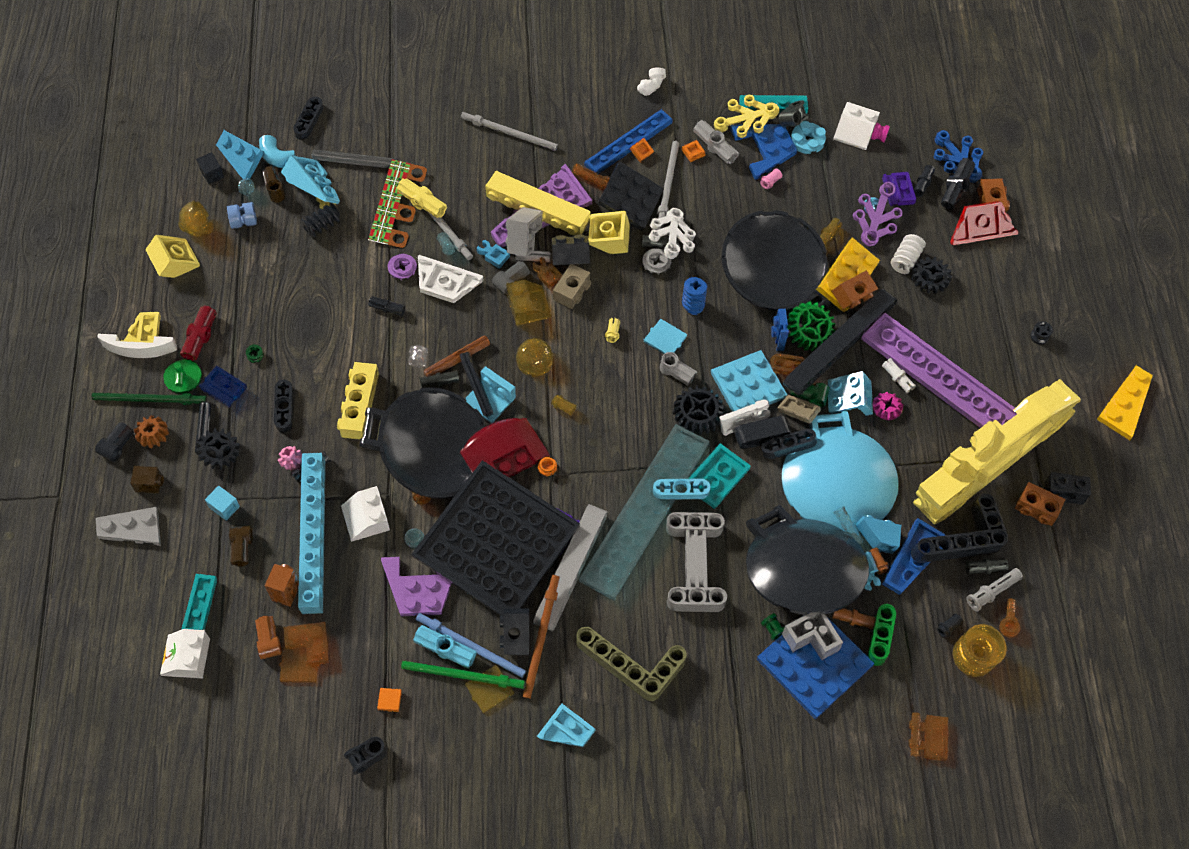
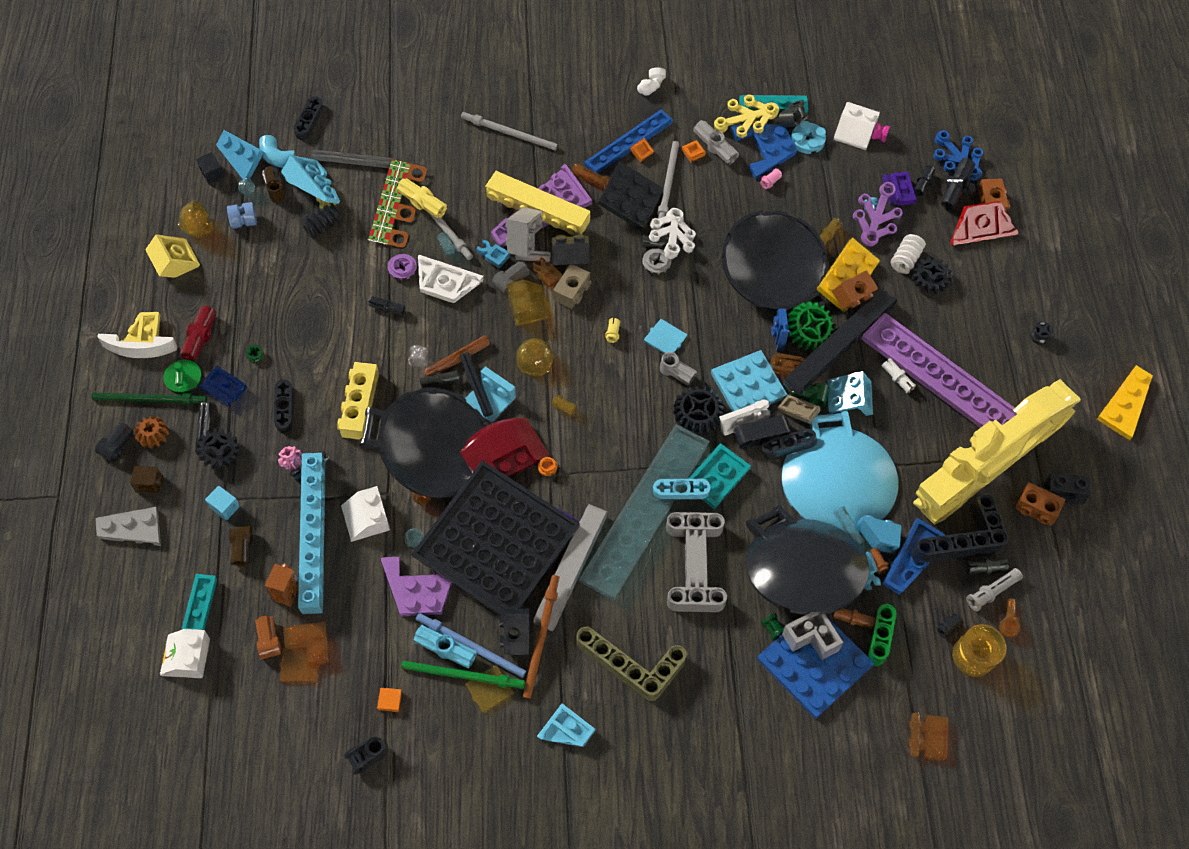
(609, 232): light yellow slope -> none
(694, 295): blue piece -> none
(890, 413): dark pink gear -> none

